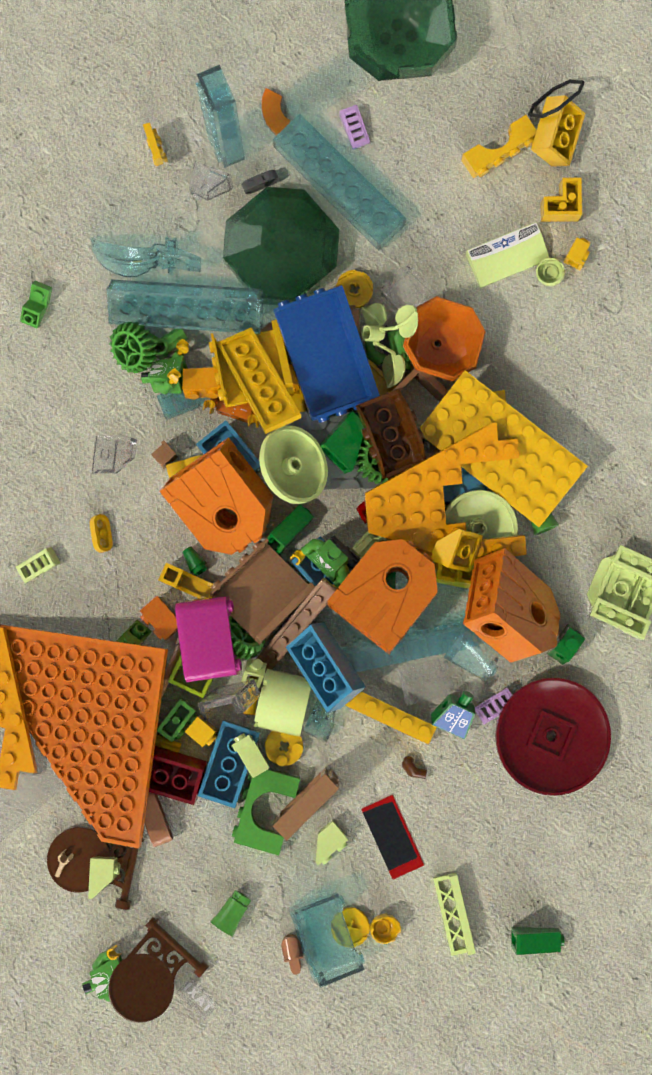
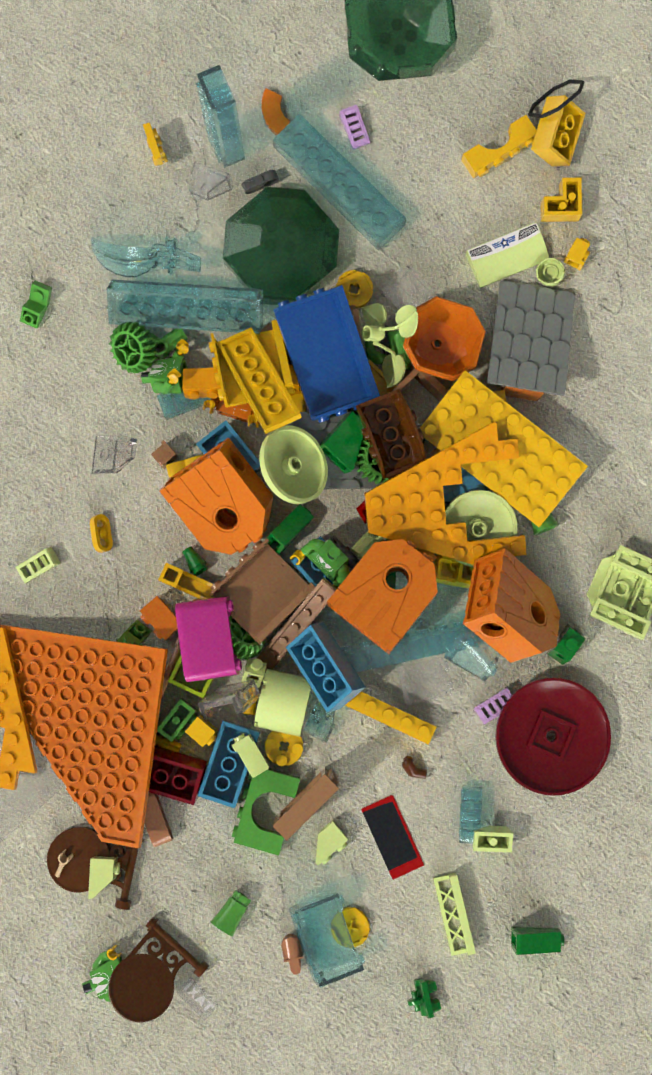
(385, 928): yellow hair -> none
(421, 998): none -> green hips
(455, 714): torso -> none
(457, 550): yellow slope -> none
(470, 813): none -> clear light blue beam
(493, 839): none -> yellowish green slope
(531, 340): none -> light grey piece

